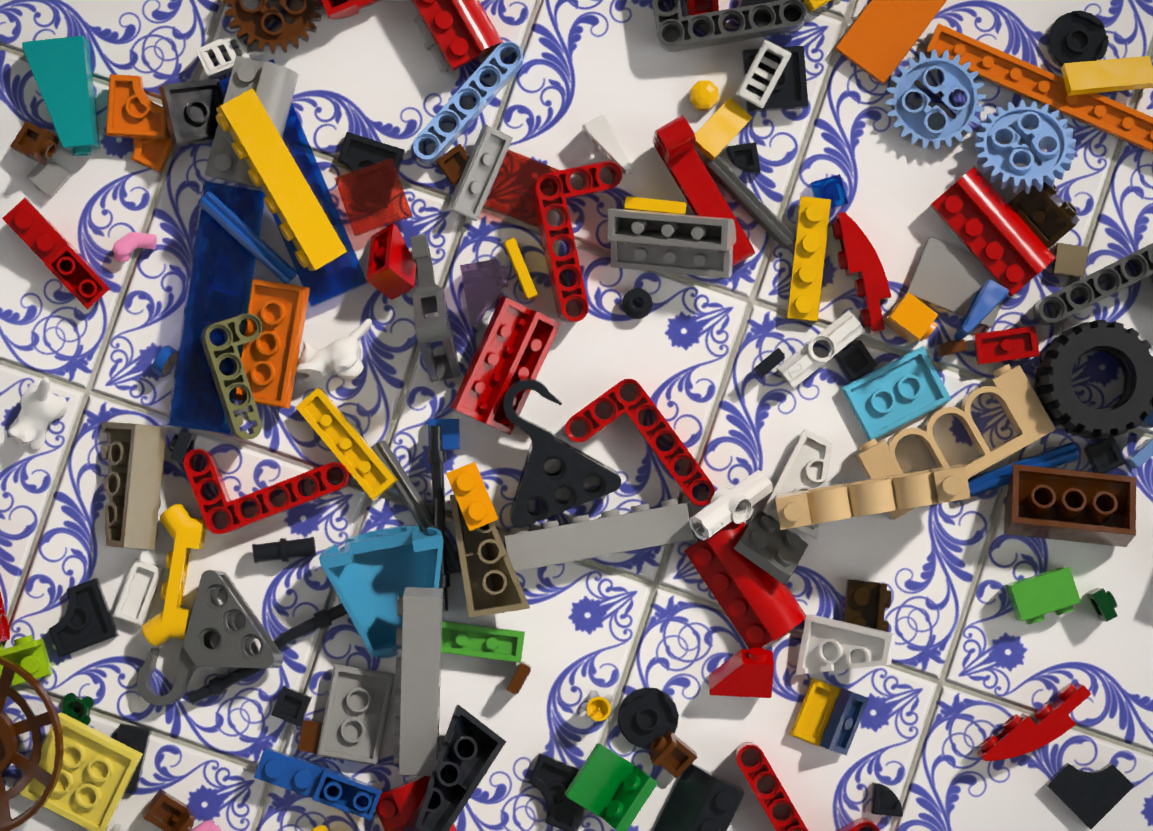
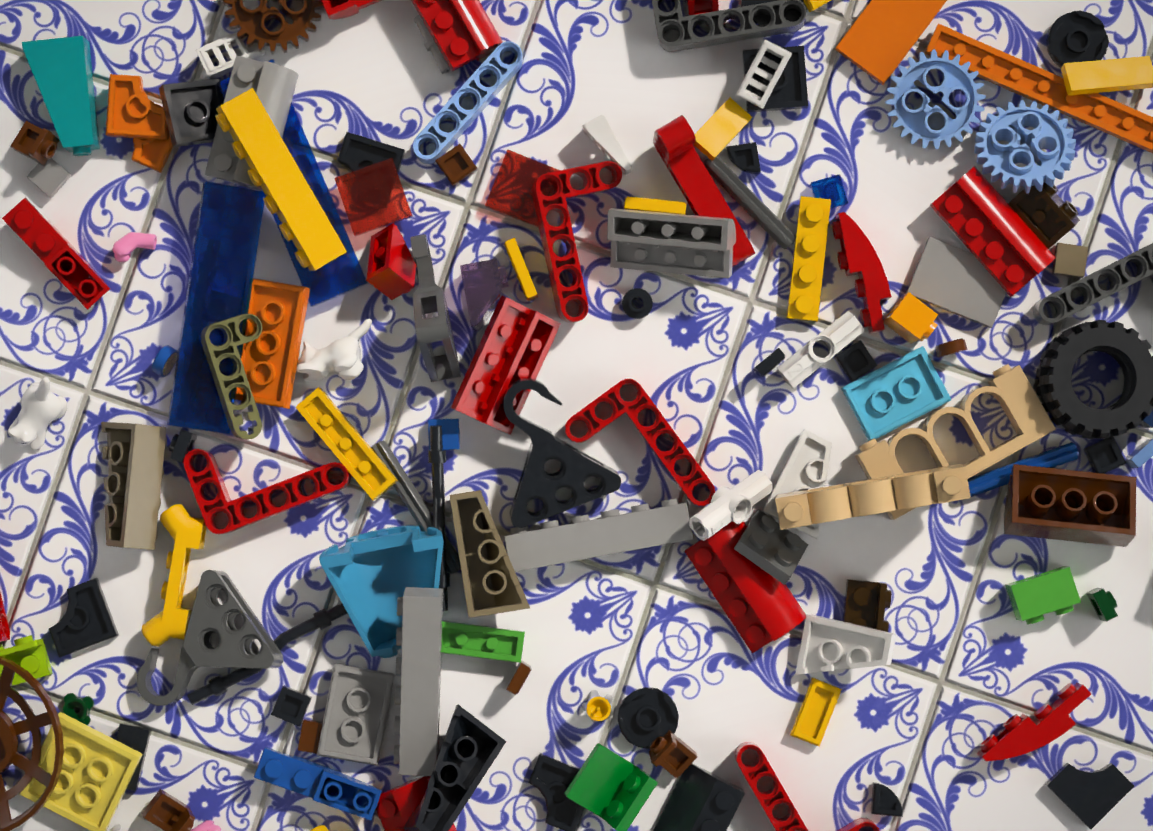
(138, 592): white tile -> none
(247, 237): blue axle -> none
(284, 550): black pin -> none
(472, 496): light orange plate -> none
(480, 172): light grey tile -> none
(704, 95): yellow tile -> none
(744, 675): red slope -> none
(844, 721): dark blue plate -> none
(984, 301): blue slope -> none
(1006, 345): red plate -> none

